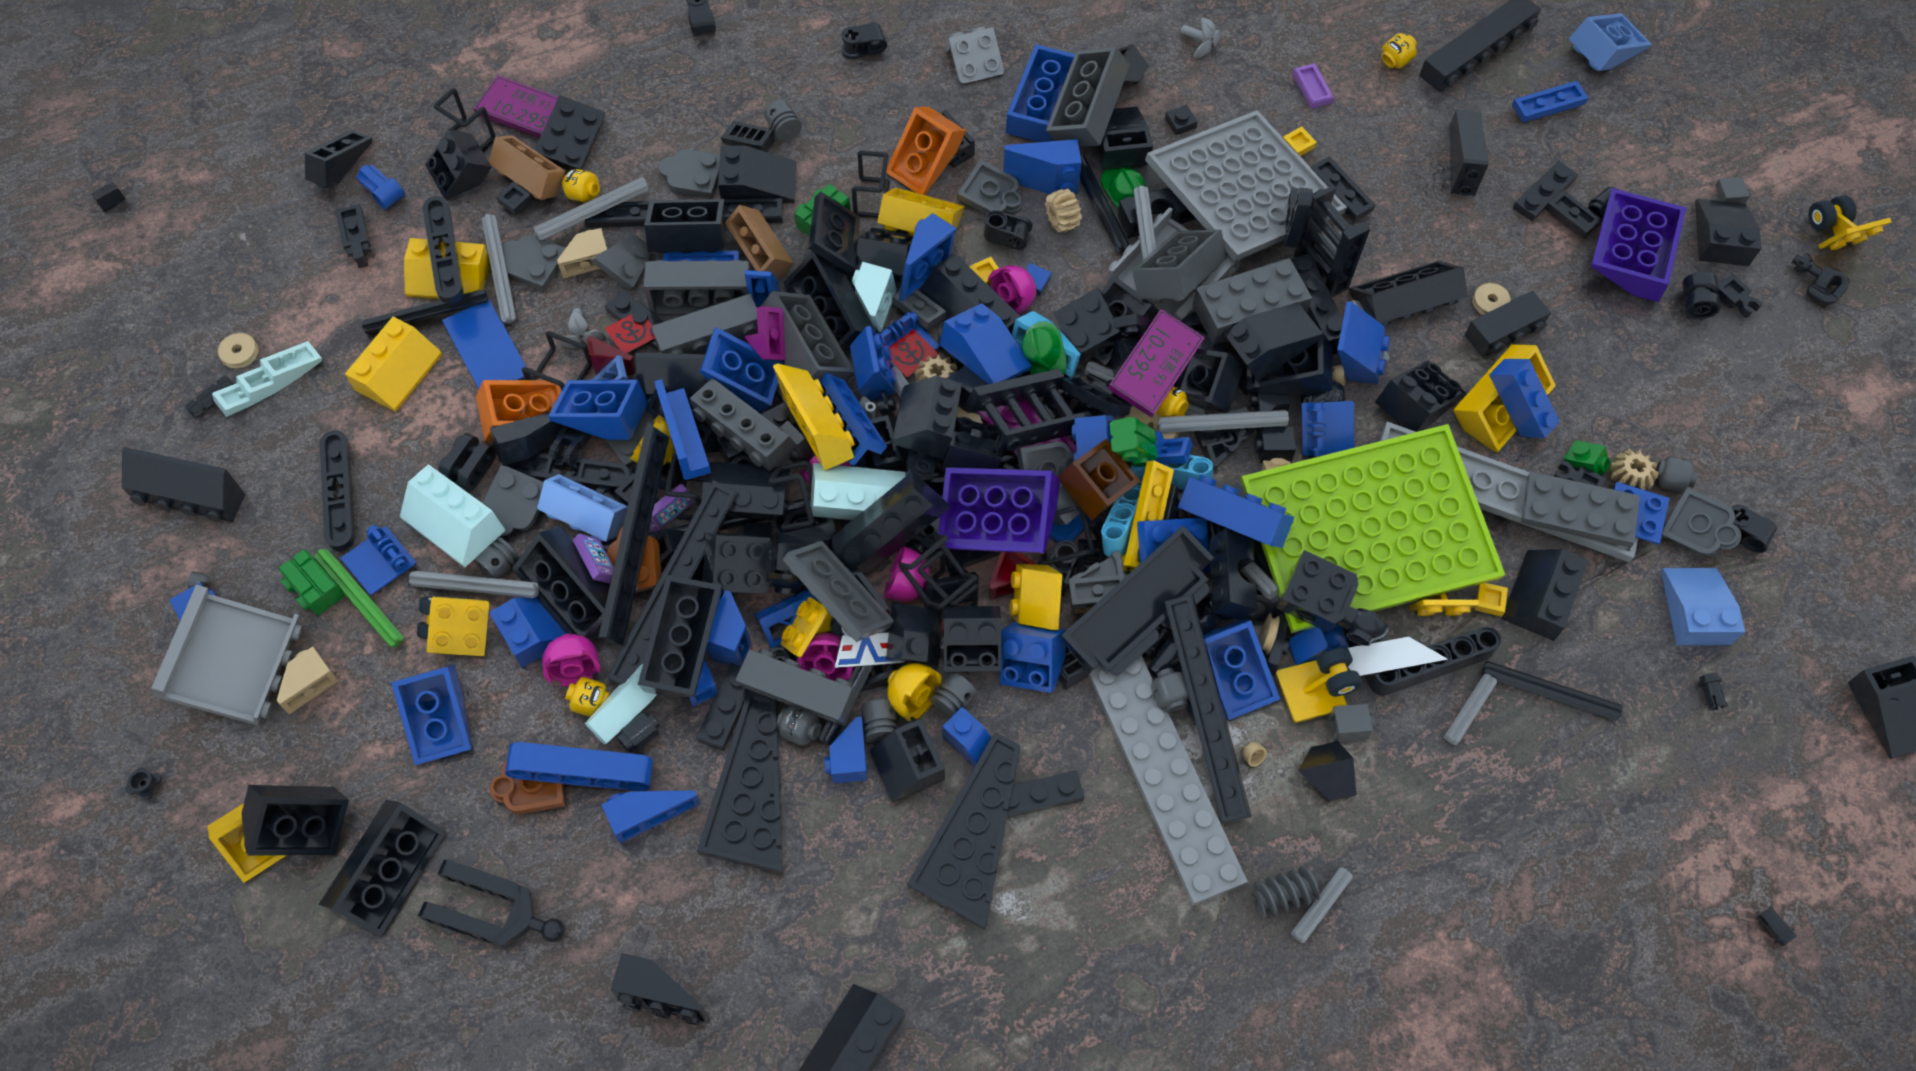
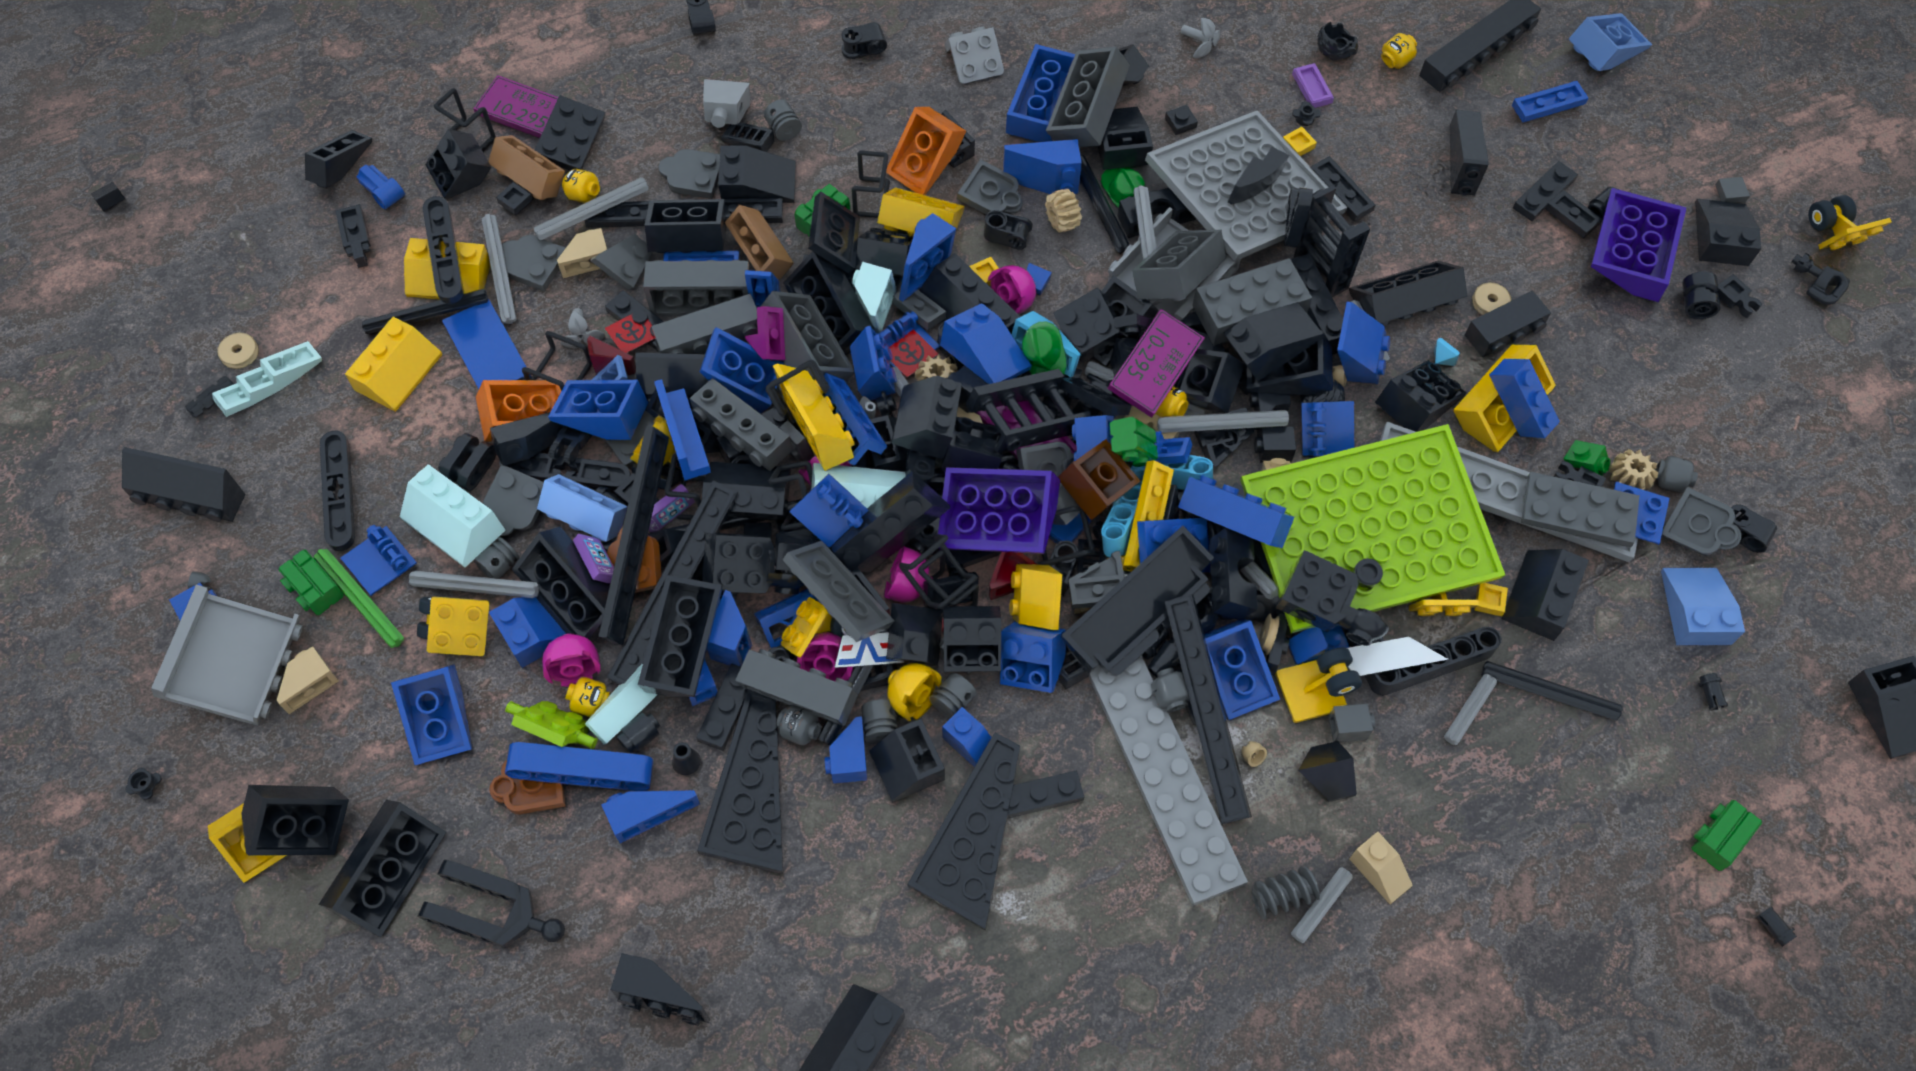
(551, 724): none -> lime plate
(685, 759): none -> black cone
(725, 101): none -> light grey torso
(774, 395): none -> black piece
(829, 510): none -> blue hinge
(1259, 175): none -> black slope
(1306, 114): none -> black plate
(1336, 42): none -> black hair
(1368, 573): none -> black tile
(1382, 867): none -> tan slope
(1445, 353): none -> medium azure slope
(1726, 834): none -> green brick

